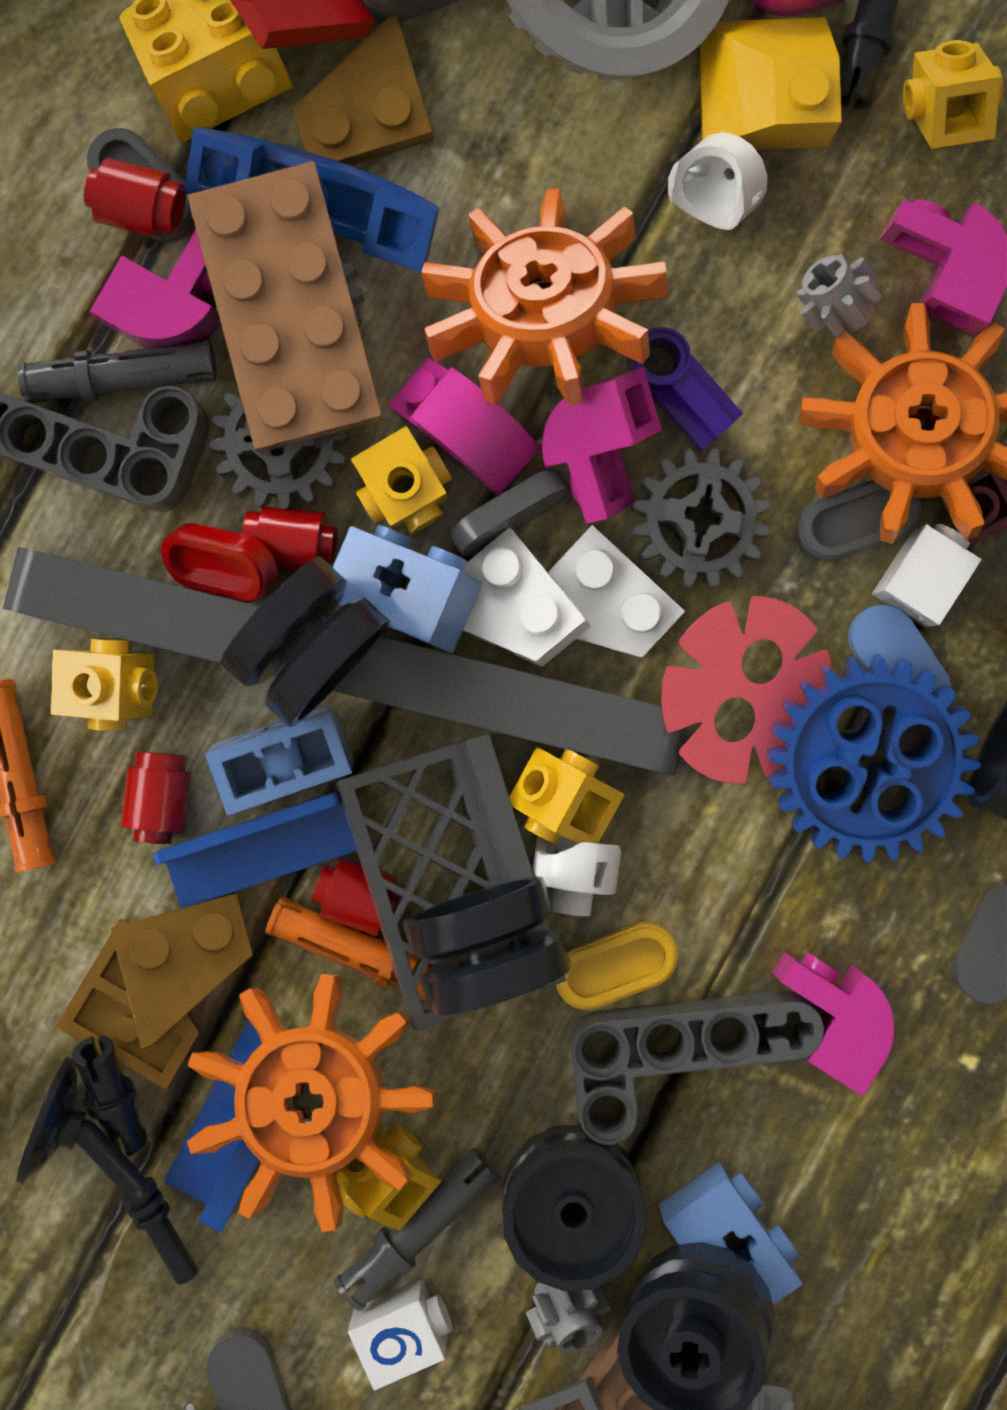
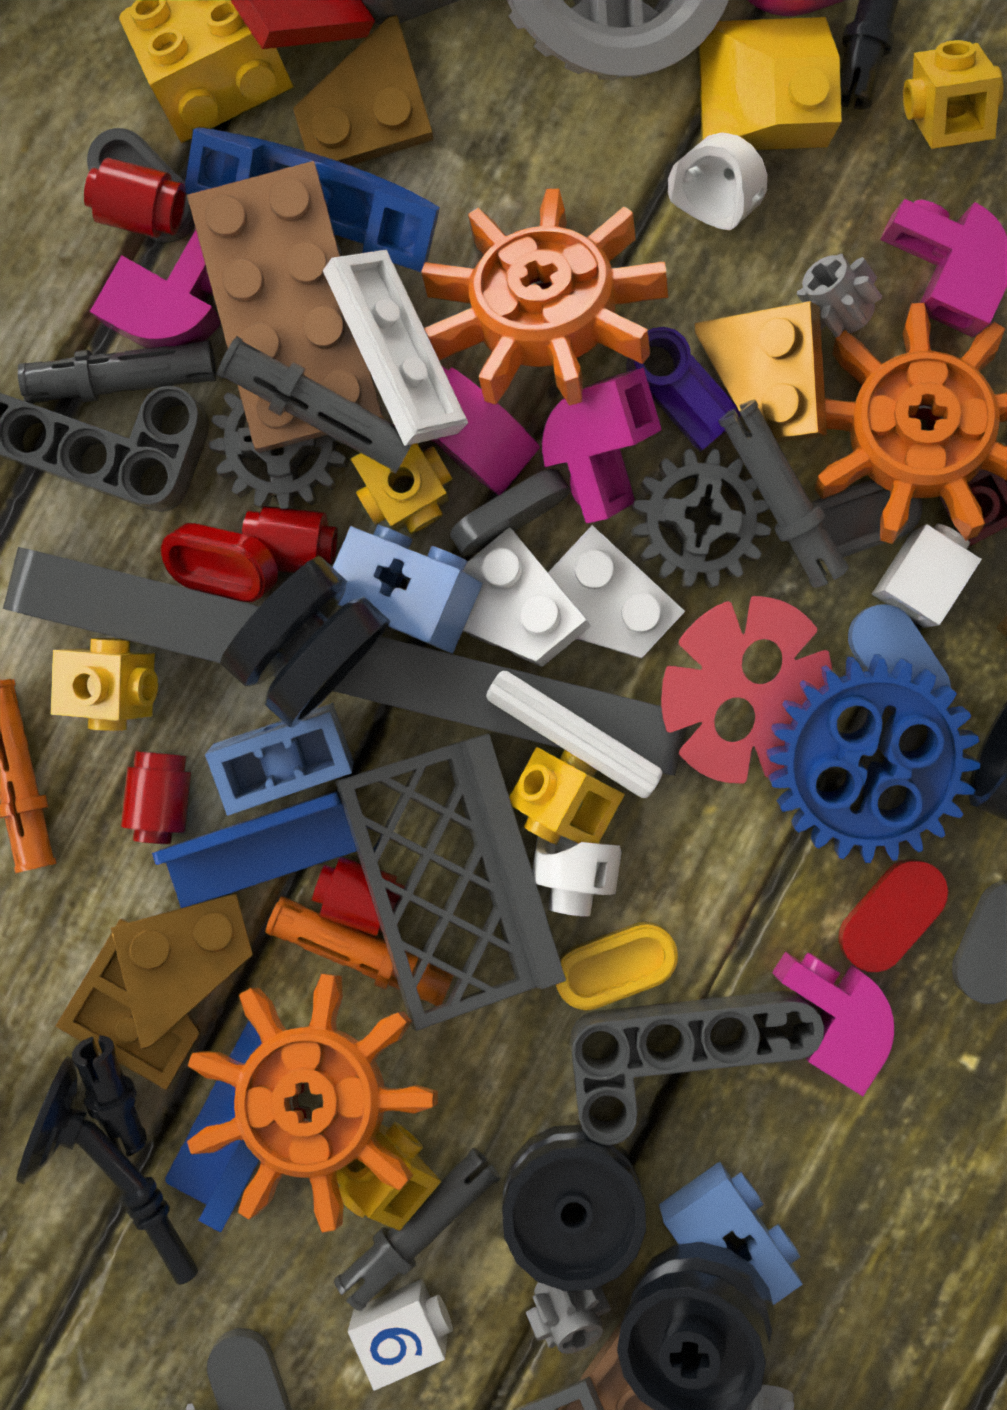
(313, 403): none -> dark grey pin
(395, 346): none -> white tile
(487, 946): black wheel -> none
(574, 734): none -> white axle
(775, 361): none -> wing
(796, 516): none -> dark grey pin
(893, 915): none -> red tile

